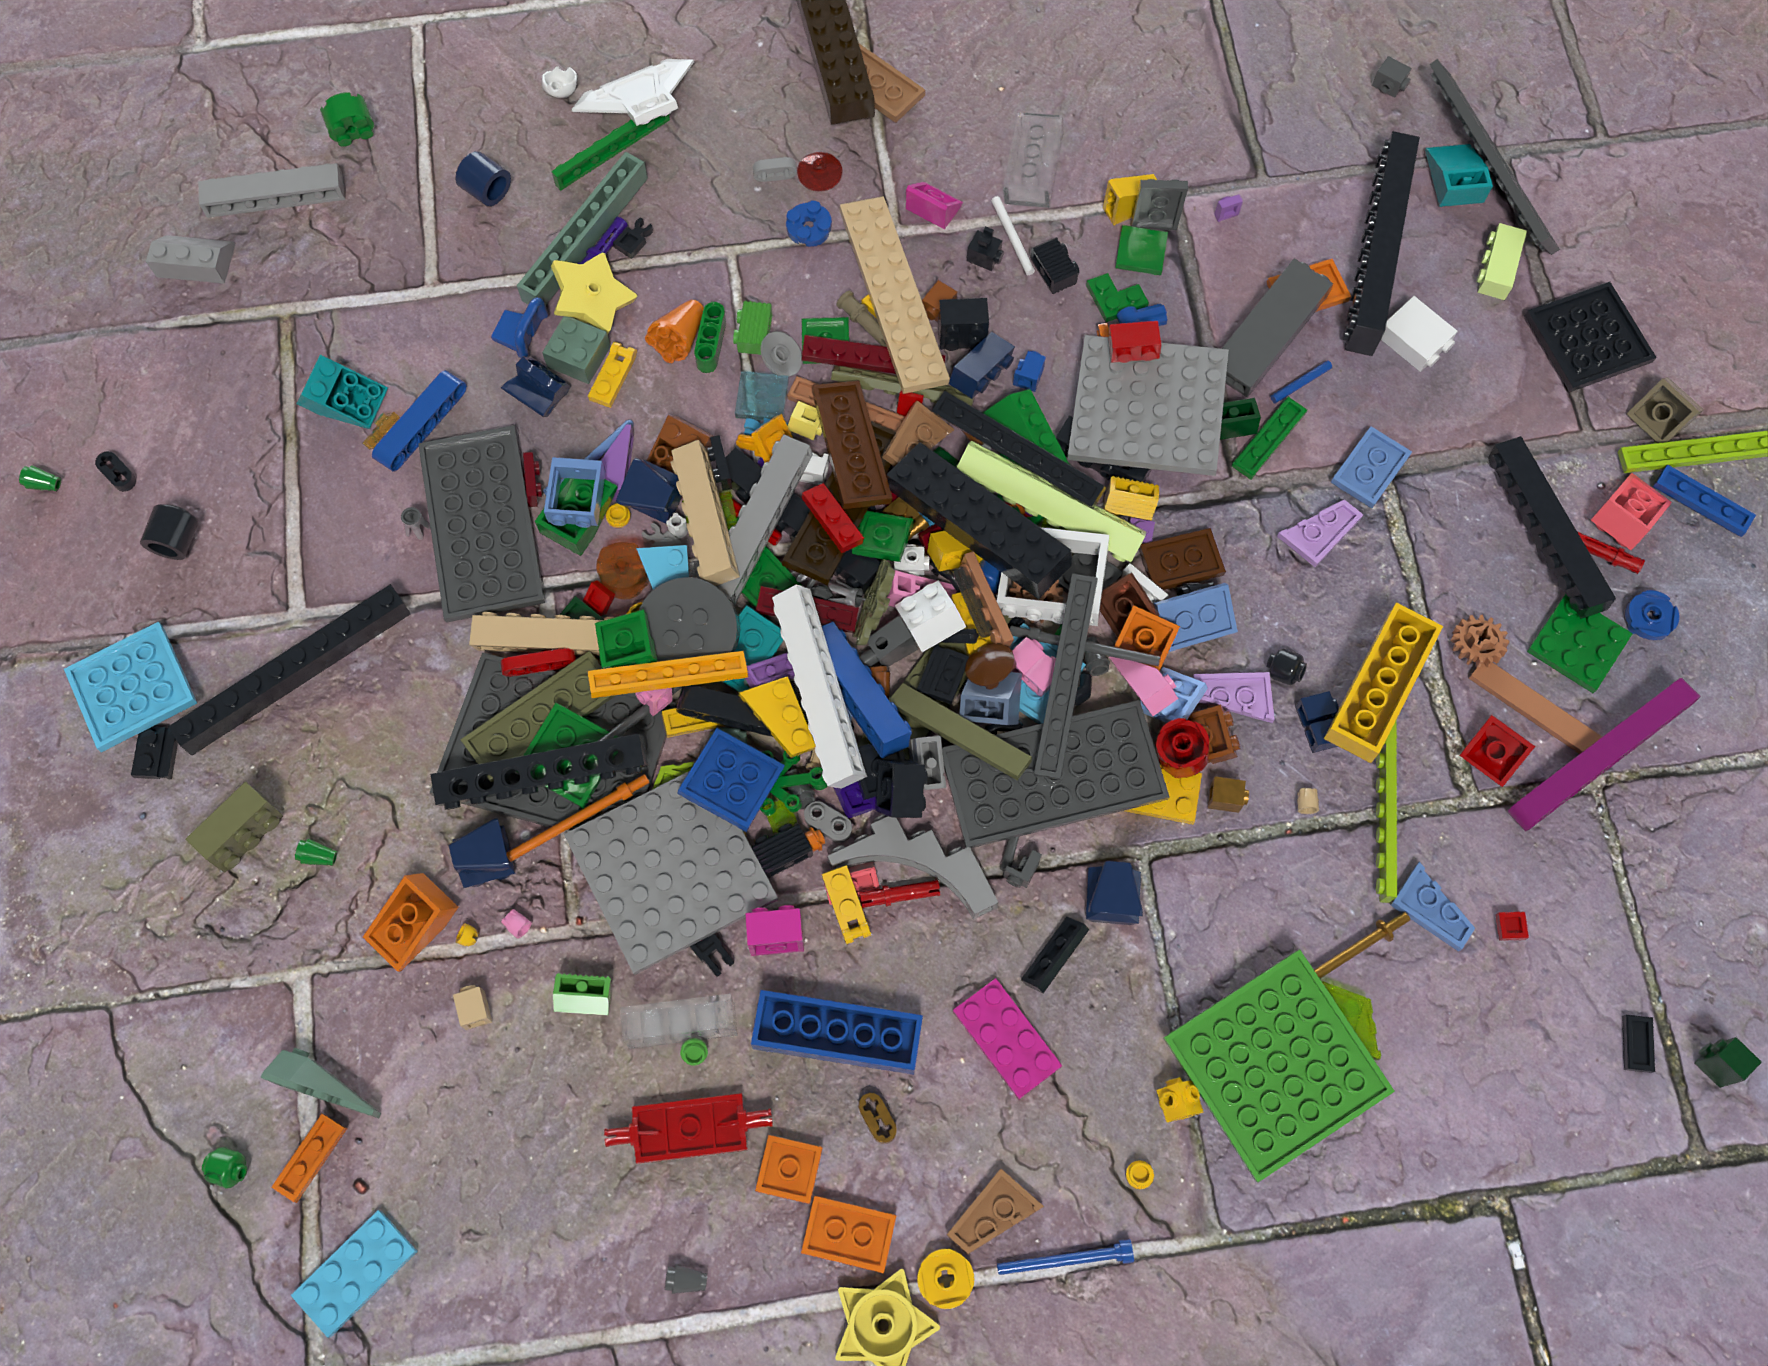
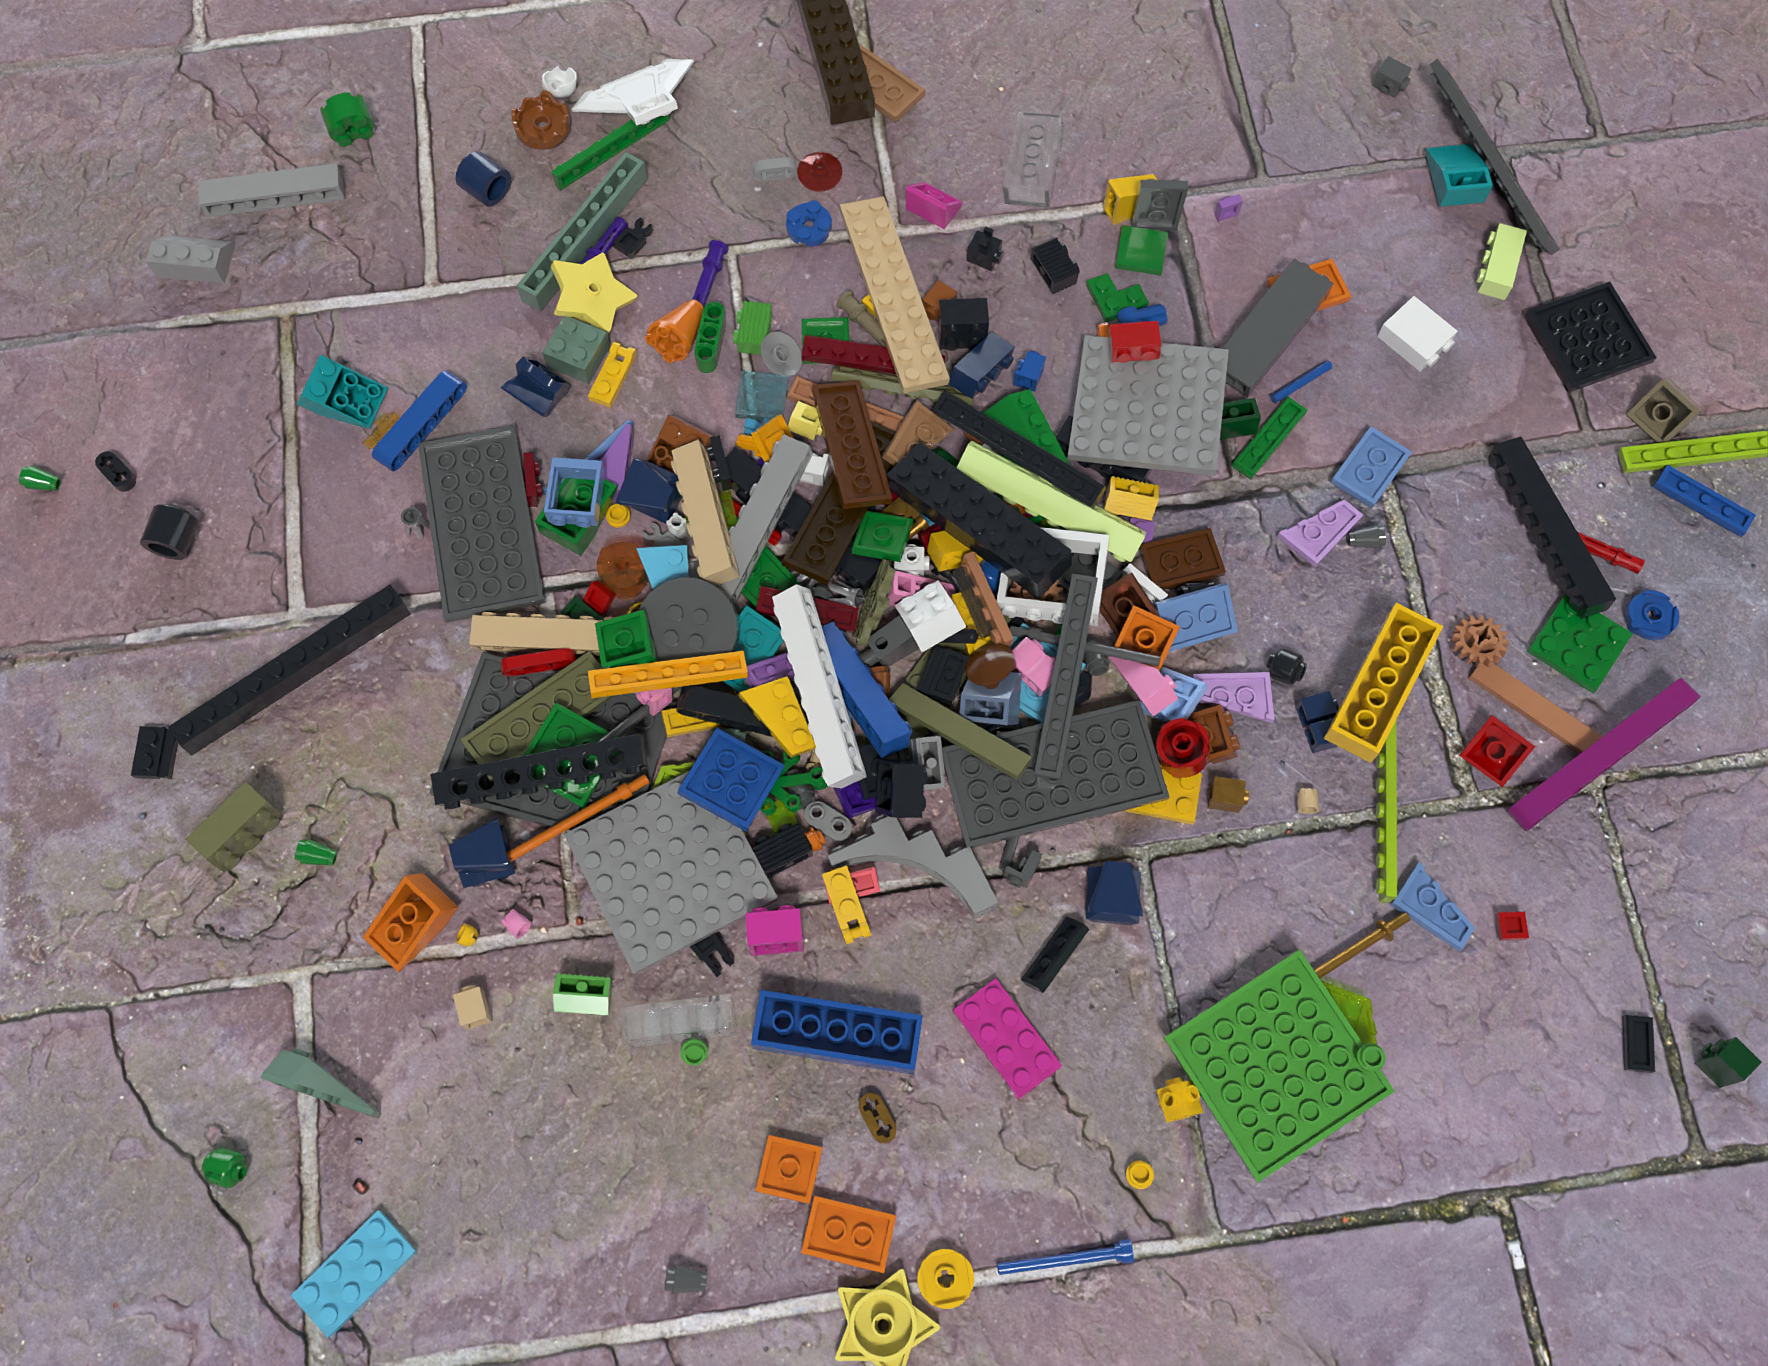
(130, 686): medium azure plate -> none
(309, 1158): orange plate -> none
(517, 329): blue piece -> none
(537, 110): none -> dark orange plate
(688, 1128): red plate -> none
(711, 265): none -> dark purple pin
(832, 518): red plate -> none
(899, 893): red pin -> none
(906, 401): red slope -> none
(993, 1212): medium nougat wing -> none
(1012, 234): white bar -> none
(1368, 537): none -> dark grey cone
(1371, 1057): none -> bright green plate
(1381, 244): black brick -> none
(1631, 512): coral slope -> none

